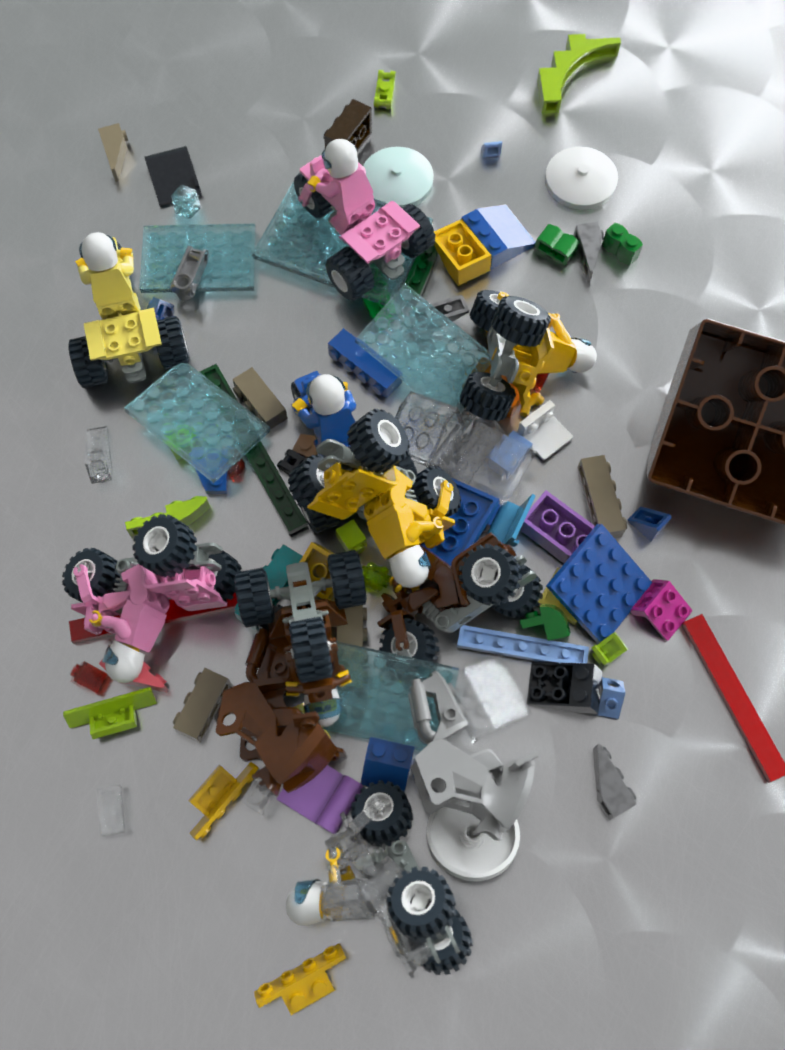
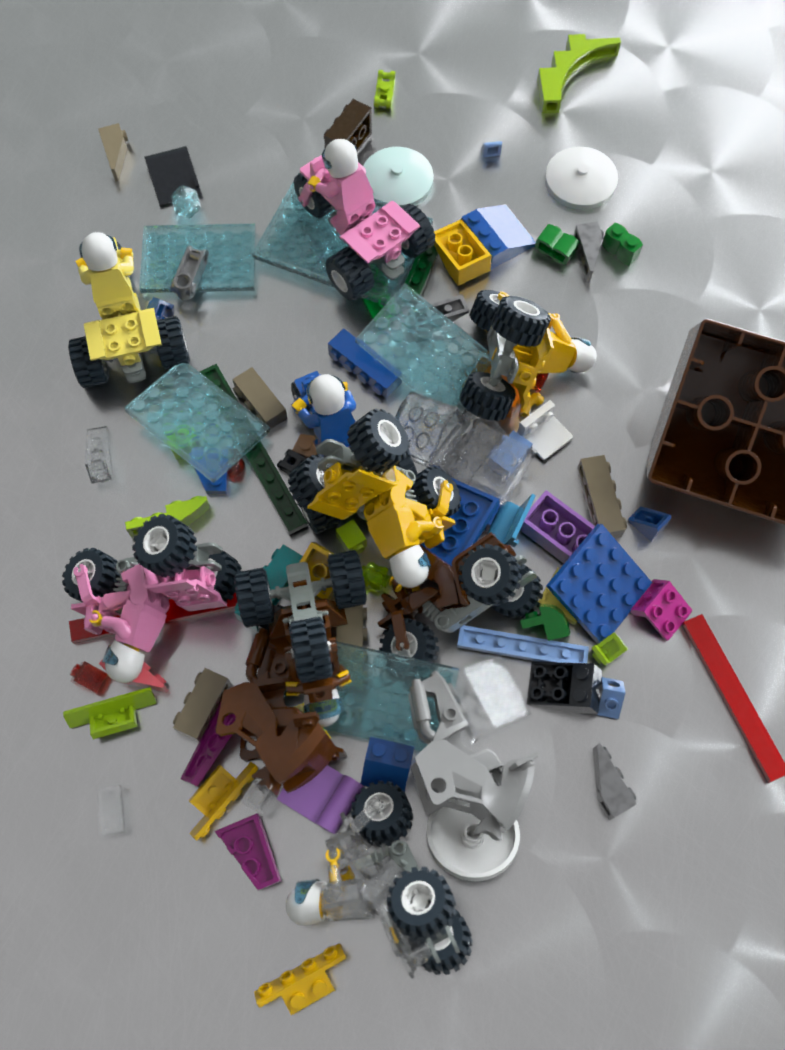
(207, 750): none -> magenta wing
(251, 849): none -> magenta wing

